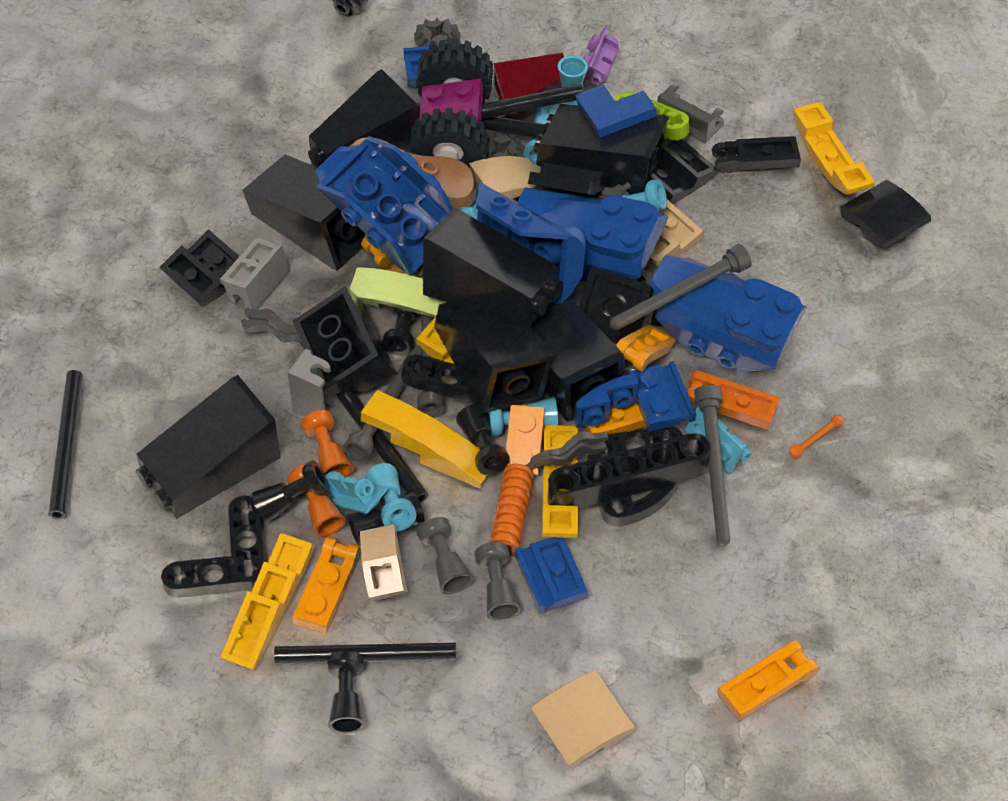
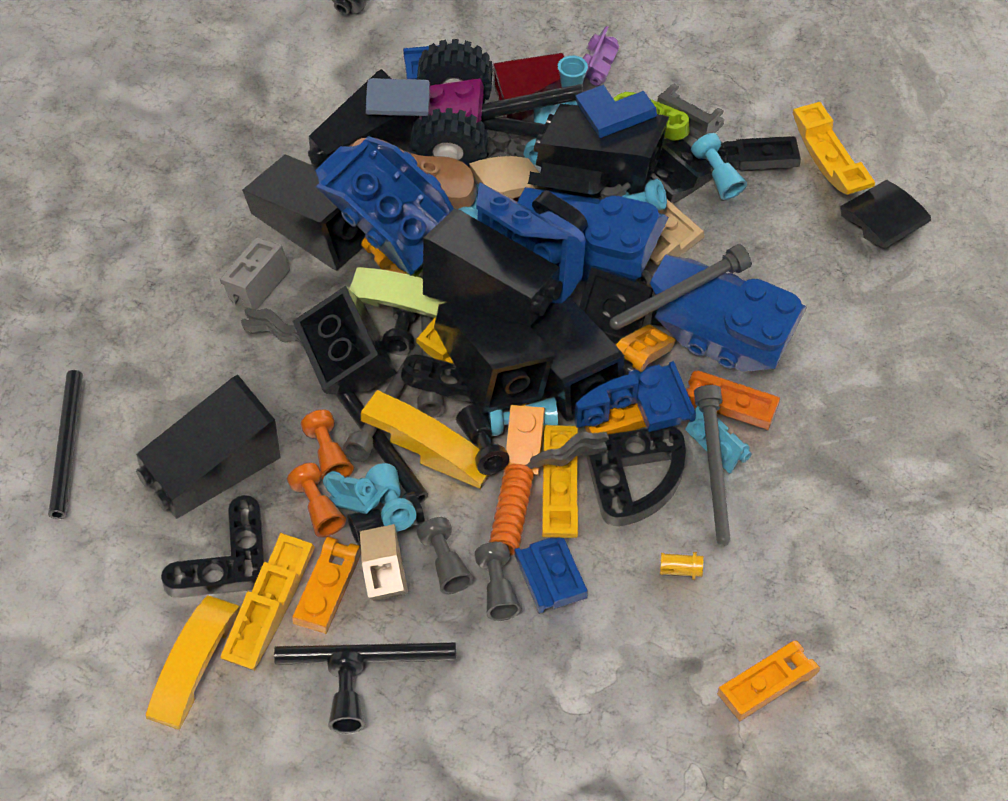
(188, 660): none -> yellow slope
(201, 267): black slope -> none
(278, 497): black piece -> none
(307, 386): light grey hinge -> none
(398, 97): none -> sand blue slope
(424, 32): dark grey gear -> none
(549, 202): none -> black beam
(583, 718): tan slope -> none
(640, 461): black beam -> none
(682, 565): none -> yellow pin
(726, 178): none -> medium azure piece
(797, 450): orange hinge -> none

